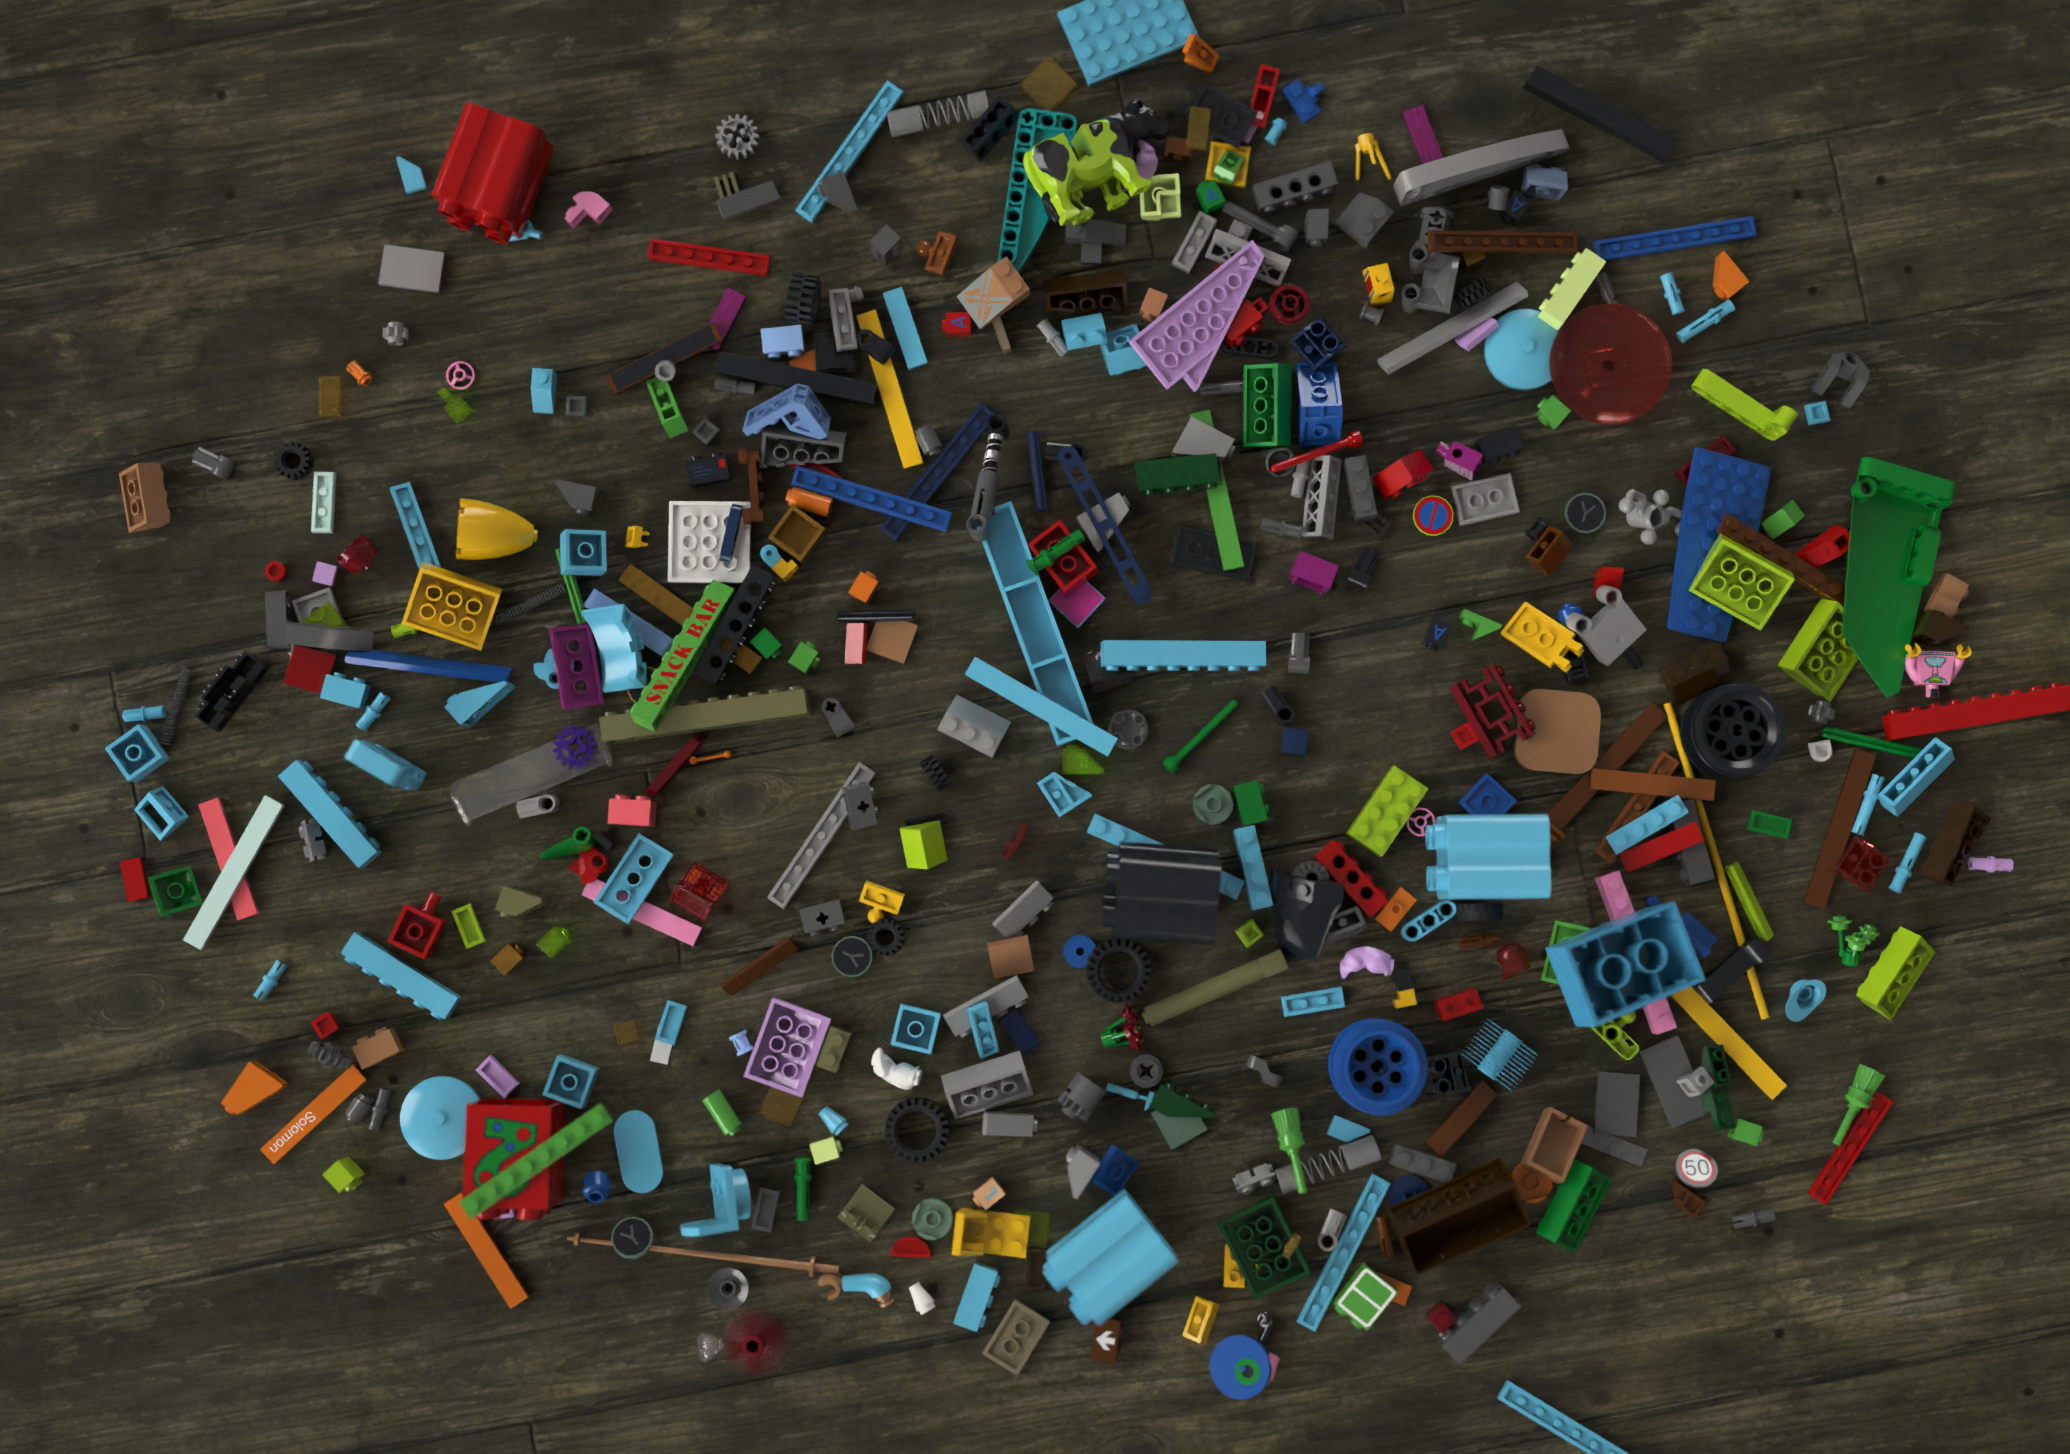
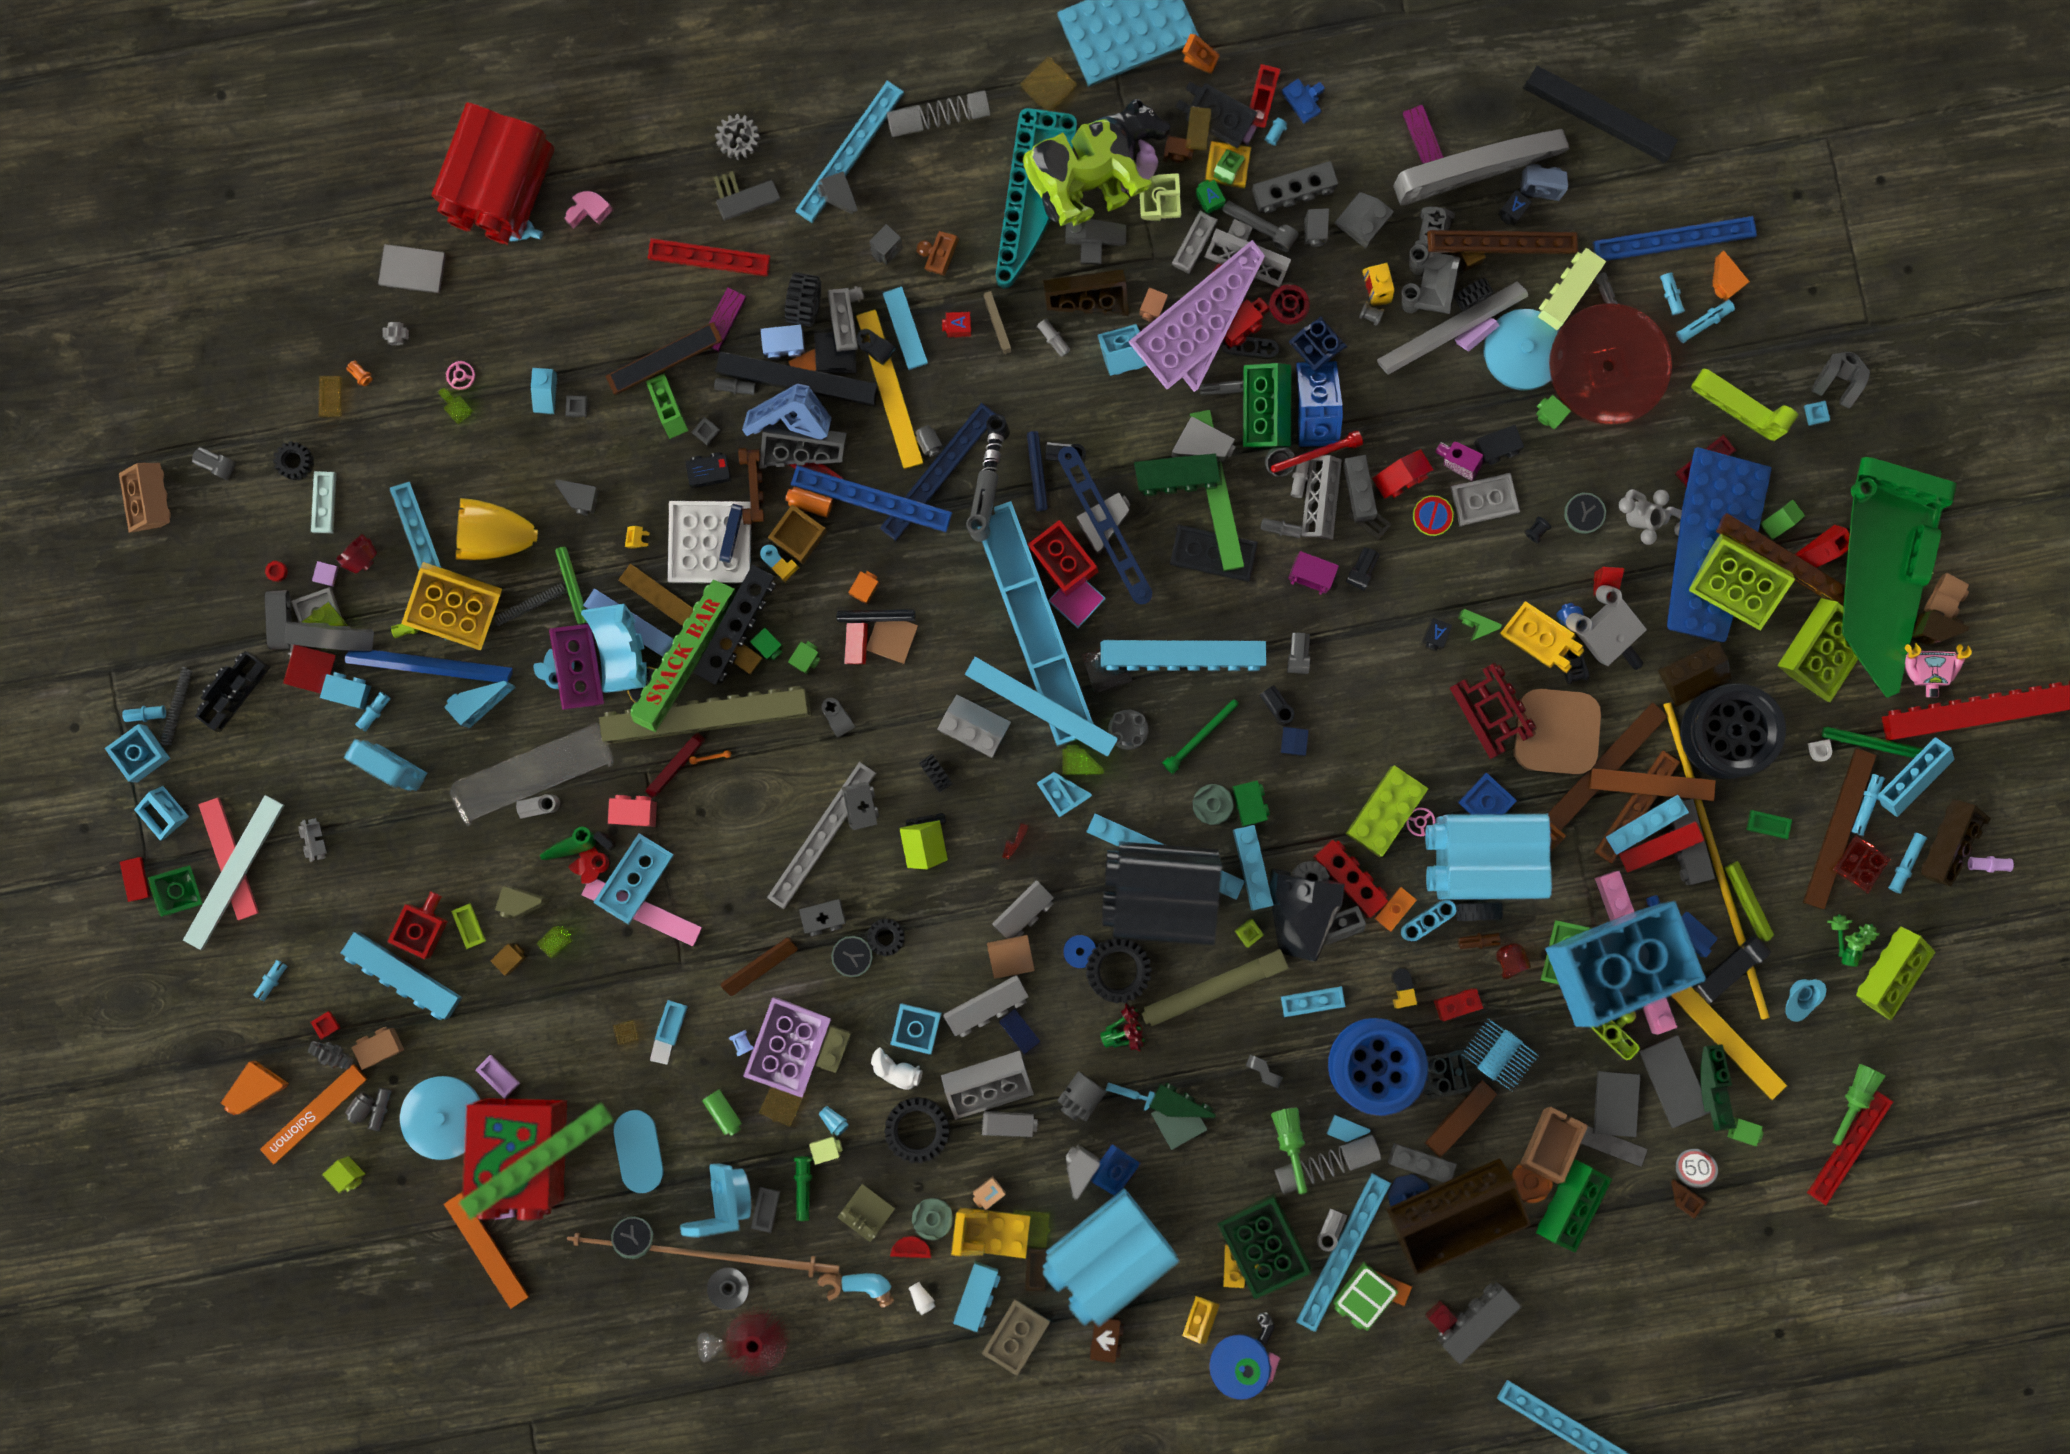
(330, 814): medium azure brick -> none
(411, 176): medium azure tile -> none
(566, 745): dark purple gear -> none
(571, 1081): medium azure brick -> none
(583, 552): medium azure brick -> none
(596, 1186): blue head -> none
(665, 370): light grey tile -> none
(699, 891): clear red slope -> none
(881, 899): yellow plate -> none
(983, 1029): medium azure tile -> none
(989, 129): black brick -> none
(994, 293): medium nougat slope -> none
(1047, 557): green pin -> none
(1084, 331): medium azure brick -> none
(1156, 1071): dark grey gear -> none
(1261, 1178): light grey hinge -> none
(1291, 1245): clear yellow tile -> none
(1366, 957): lavender animal -> none
(1368, 145): yellow plant -> none
(1384, 1236): reddish brown axle -> none
(1464, 736): red tile -> none
(1497, 196): dark grey piece -> none
(1549, 551): reddish brown brick -> none
(1696, 1082): light grey bracket -> none
(1753, 1218): dark grey axle -> none
(1821, 712): dark grey gear -> none

